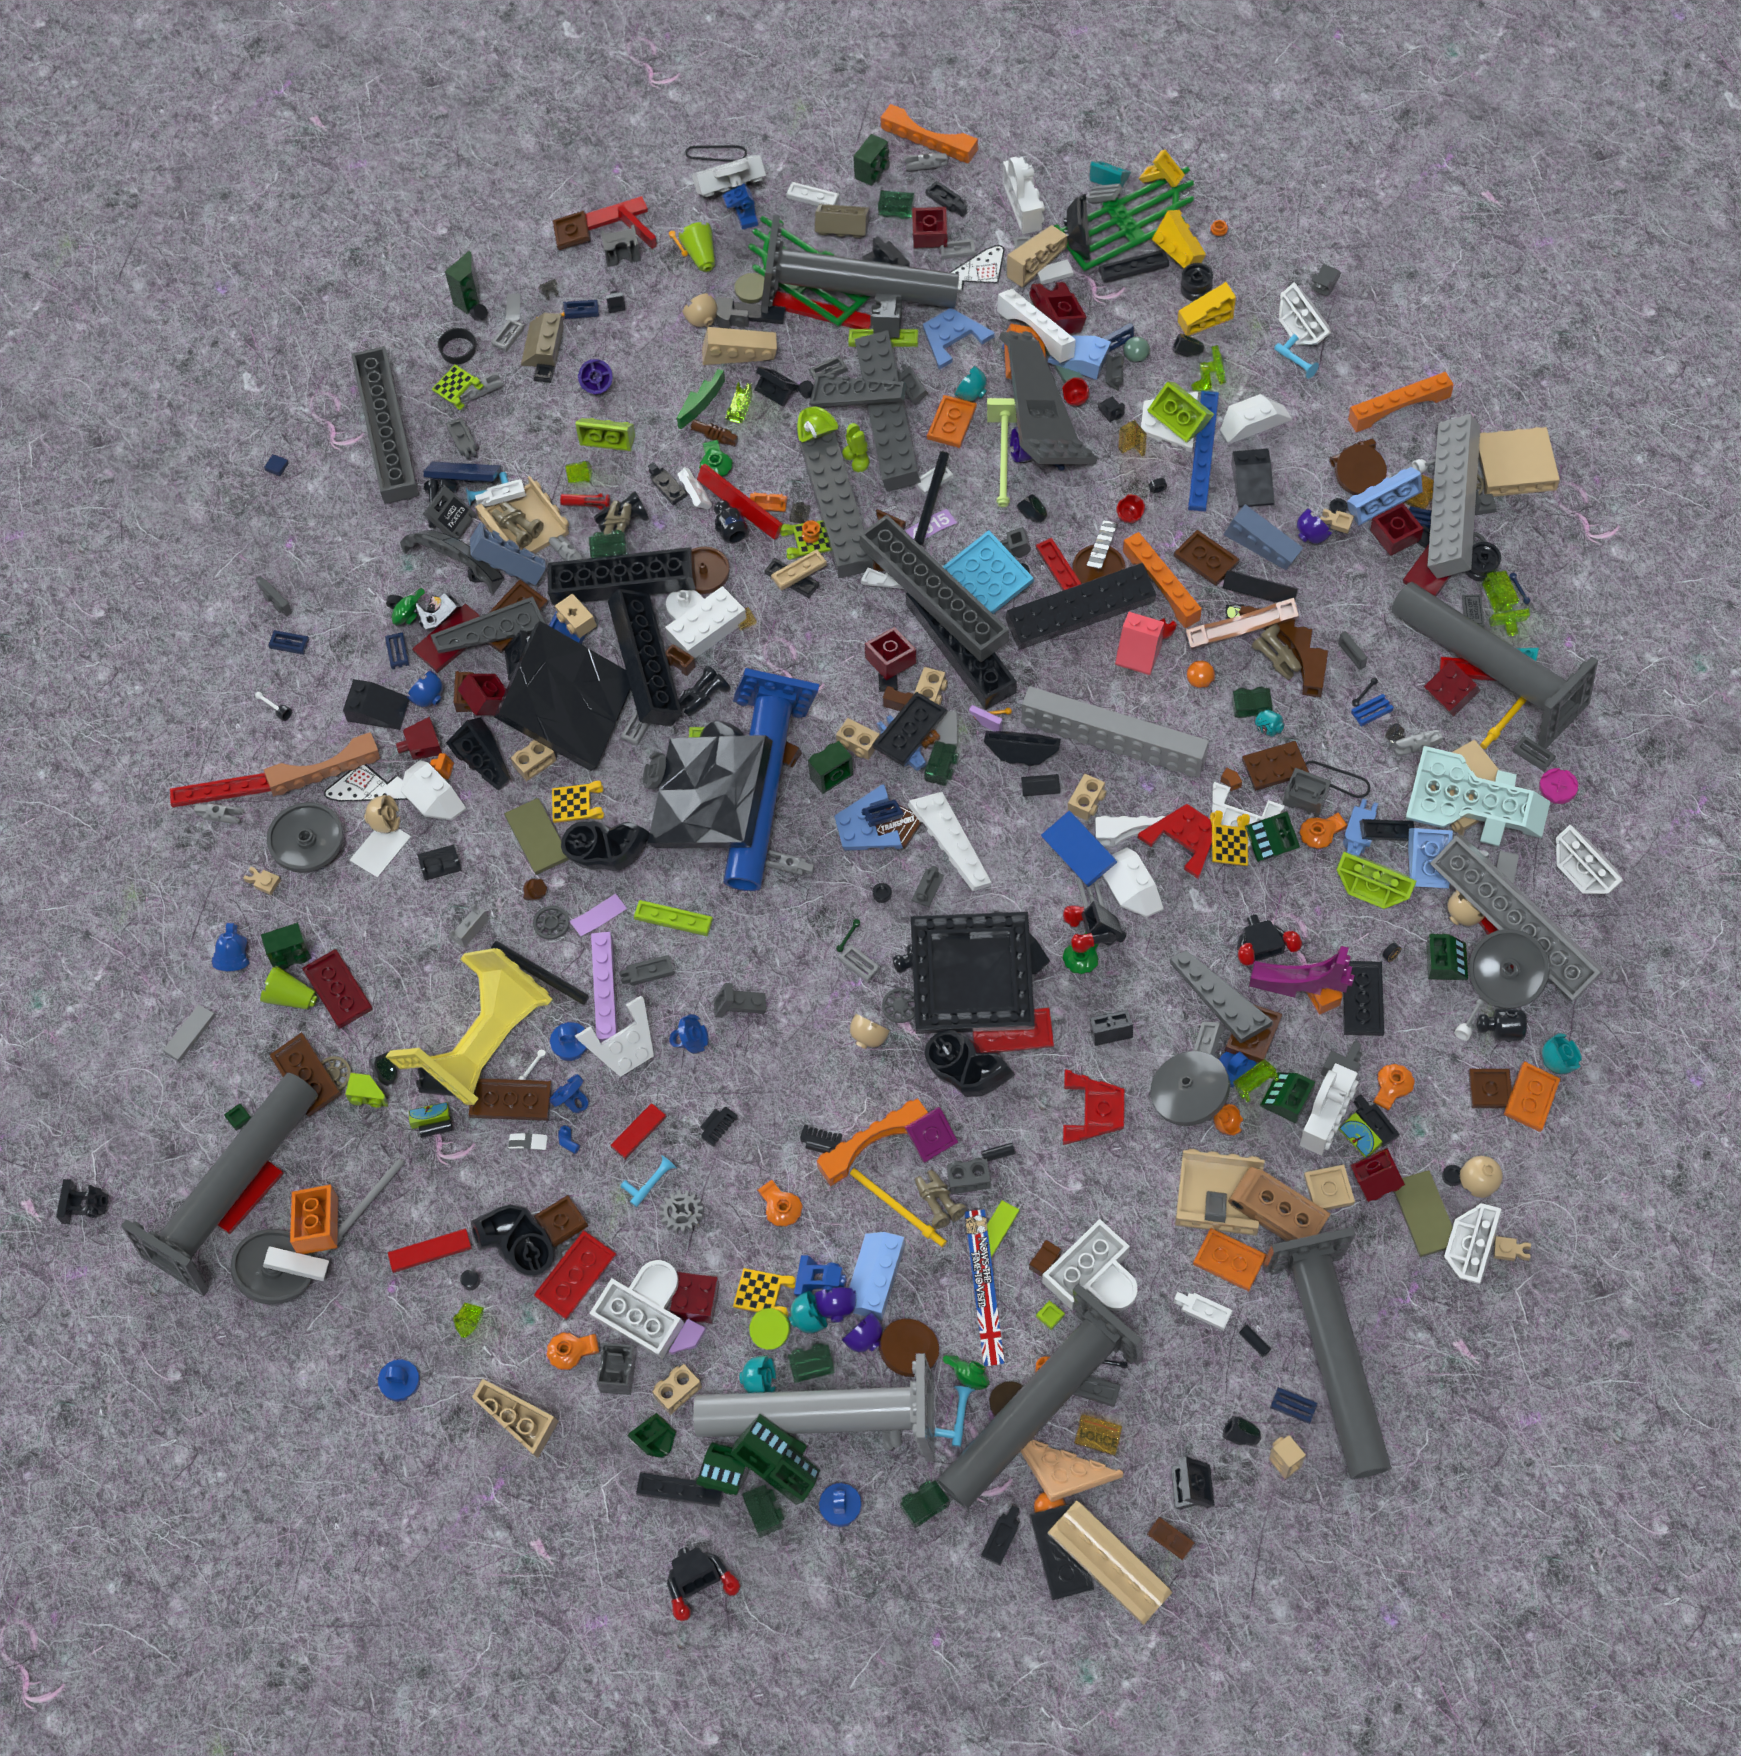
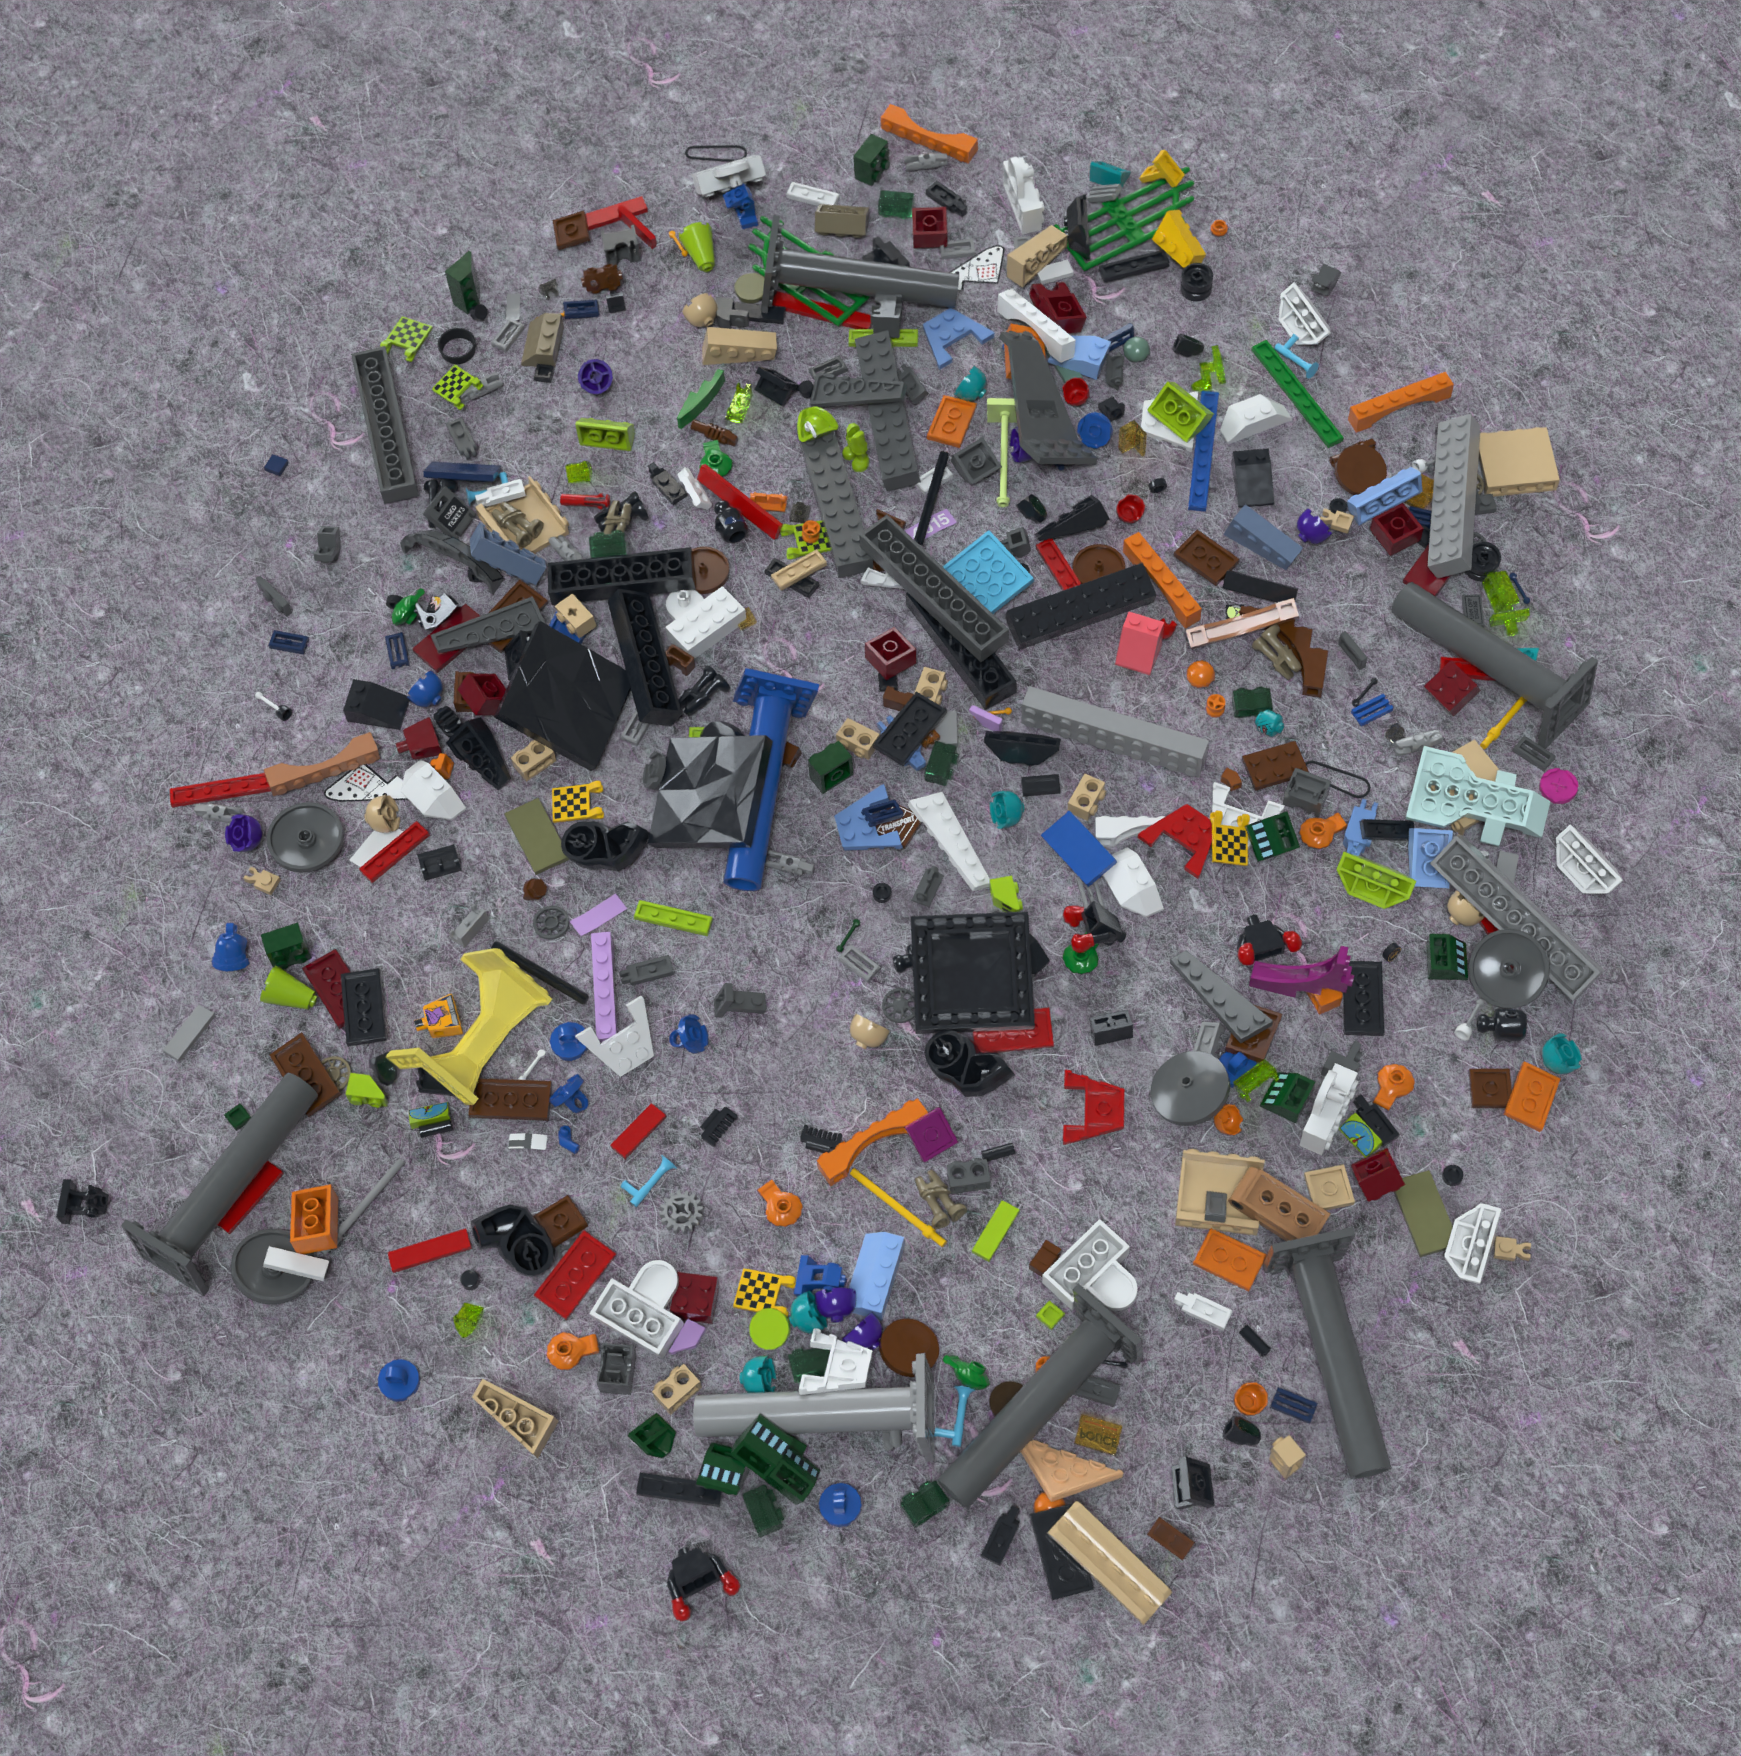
(243, 833): none -> dark purple cylinder
(328, 544): none -> dark grey brick
(363, 1007): none -> black tile
(394, 852): none -> red tile
(408, 335): none -> lime flag
(440, 1018): none -> torso
(447, 721): none -> black gear
(605, 277): none -> reddish brown brick
(846, 1366): none -> white wing
(975, 461): none -> dark grey slope
(984, 1288): sticker -> none
(1004, 894): none -> lime slope
(1006, 809): none -> teal cylinder
(1085, 516): none -> black wedge
(1095, 430): none -> blue tile
(1102, 544): sticker -> none
(1208, 310): yellow wedge -> none
(1214, 701): none -> orange wheel
(1251, 1399): none -> orange hair
(1297, 394): none -> green tile
(1481, 1176): tan cylinder -> none

